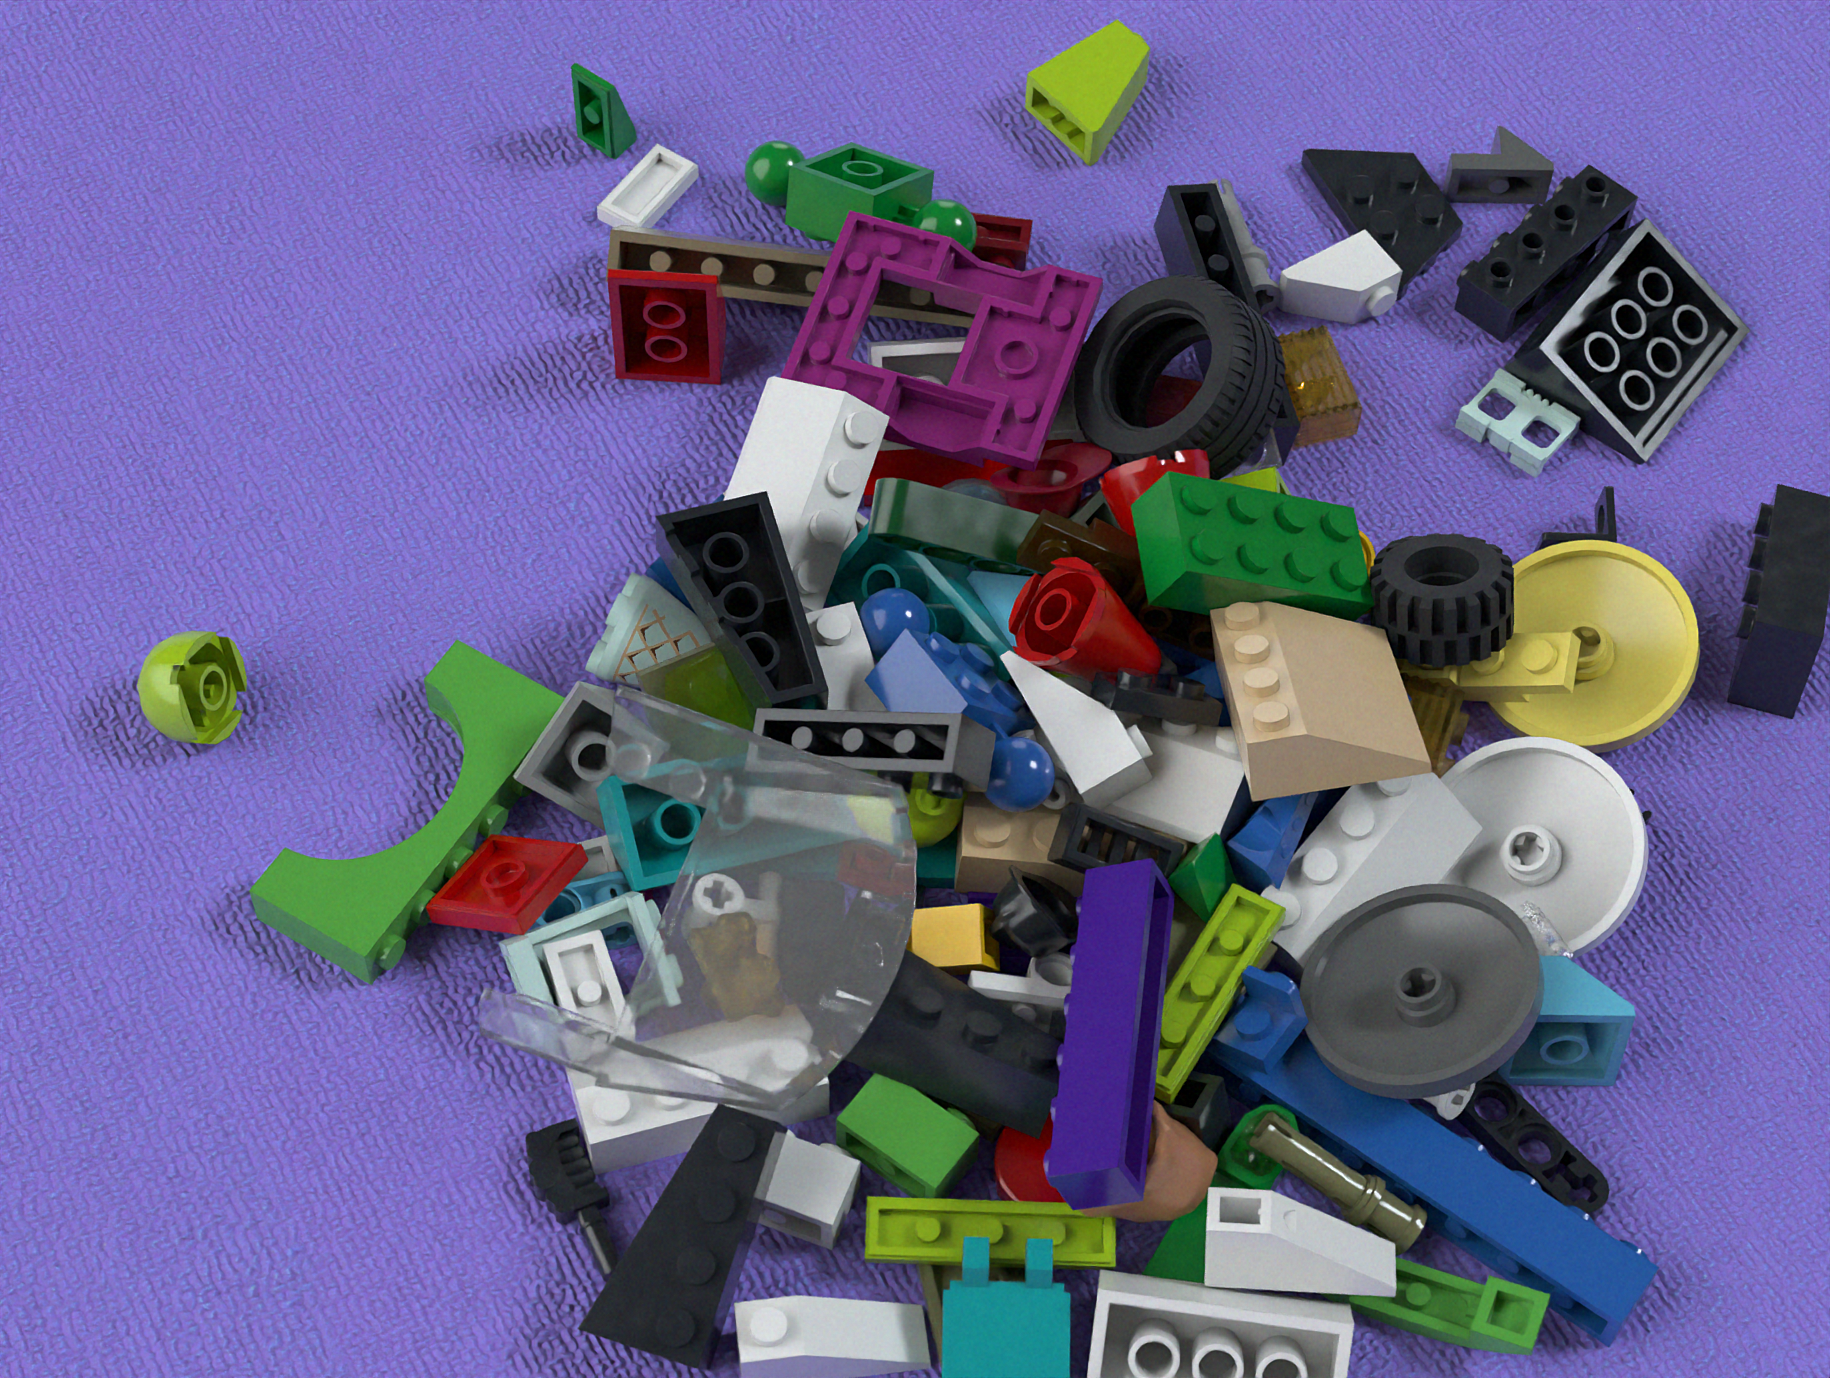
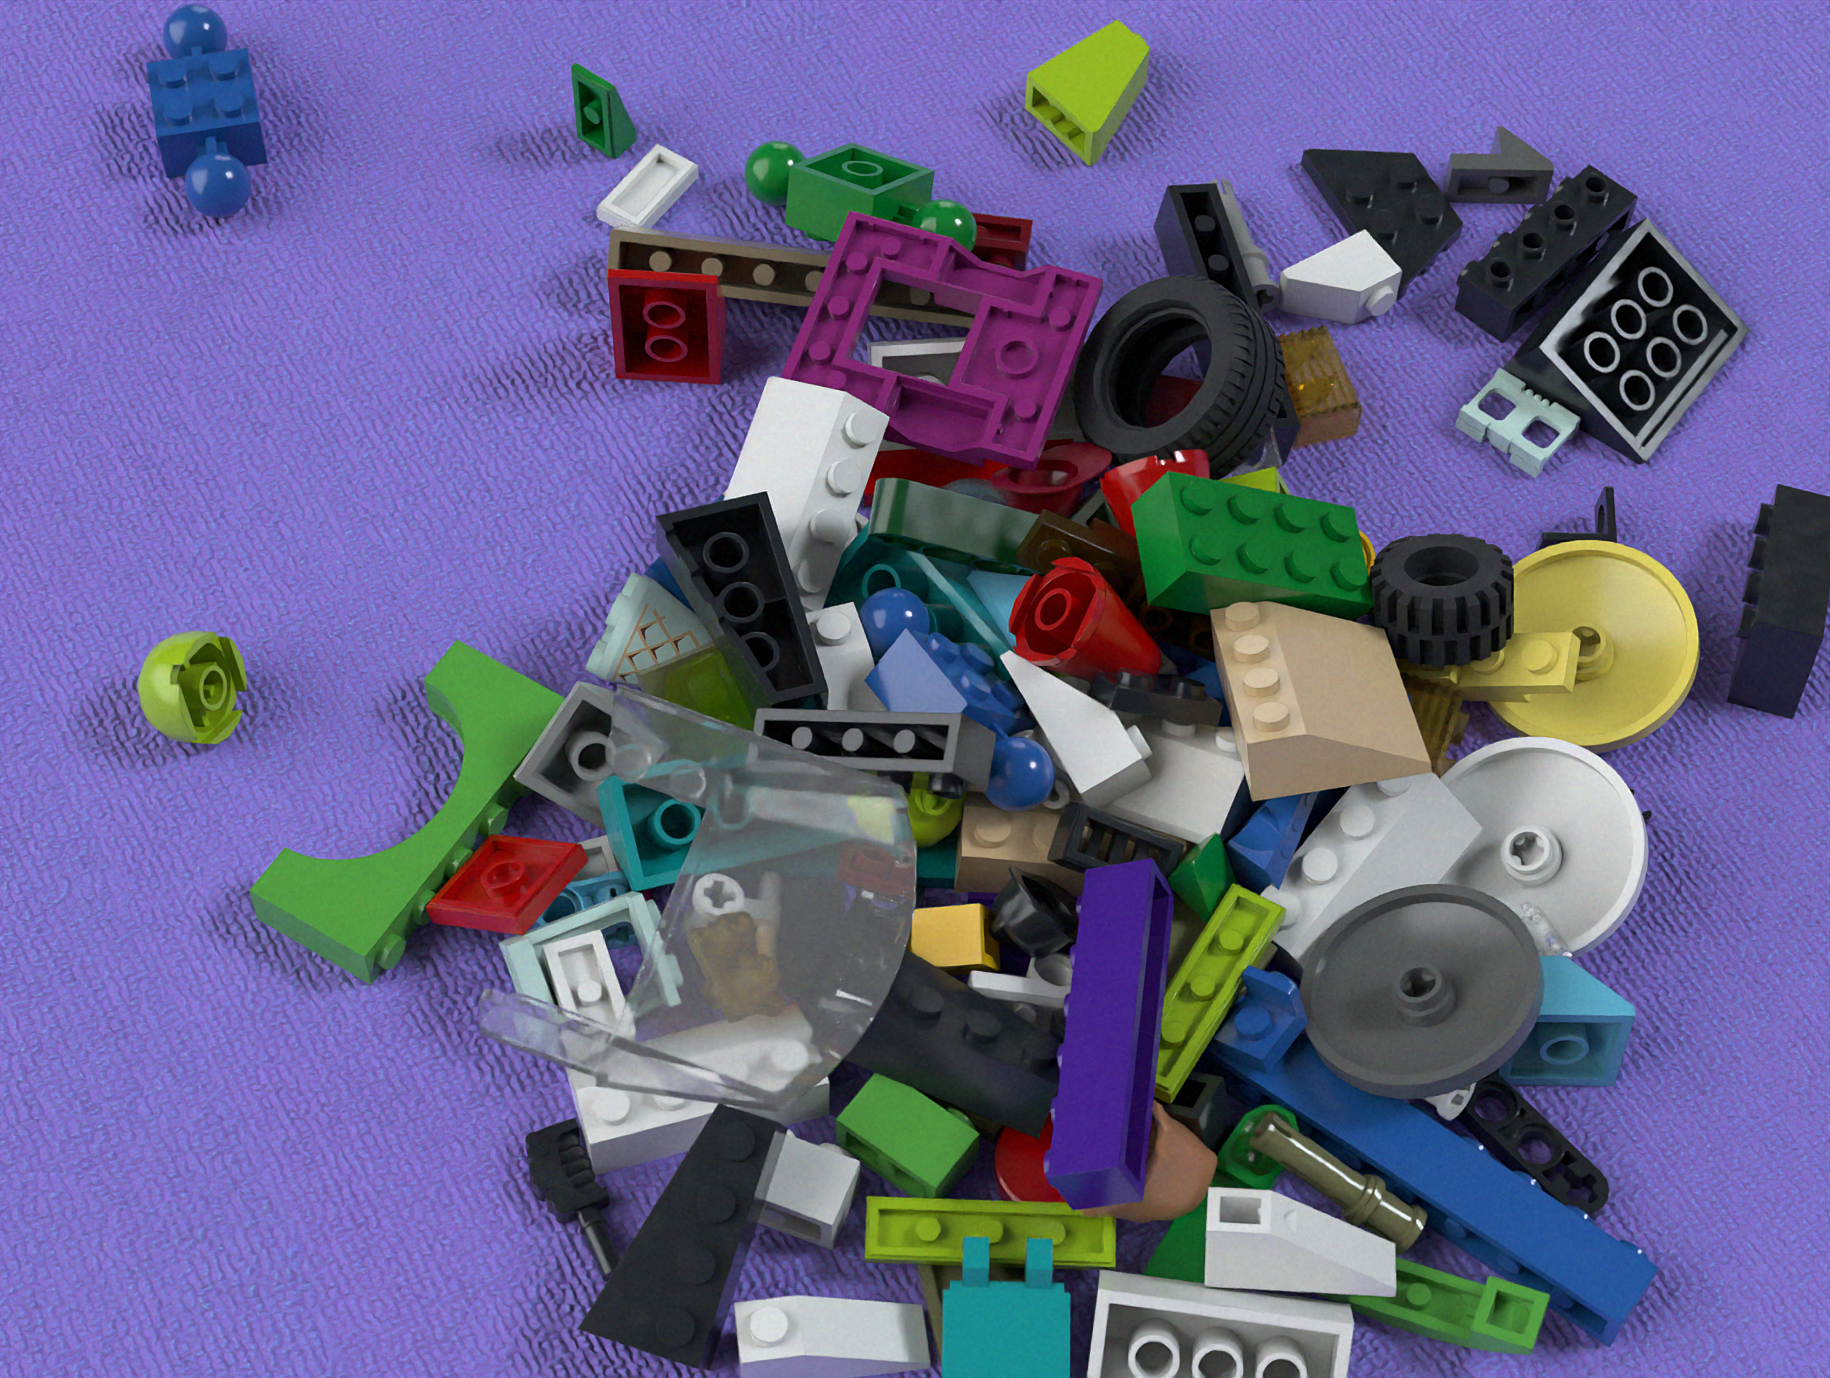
(206, 111): none -> blue brick

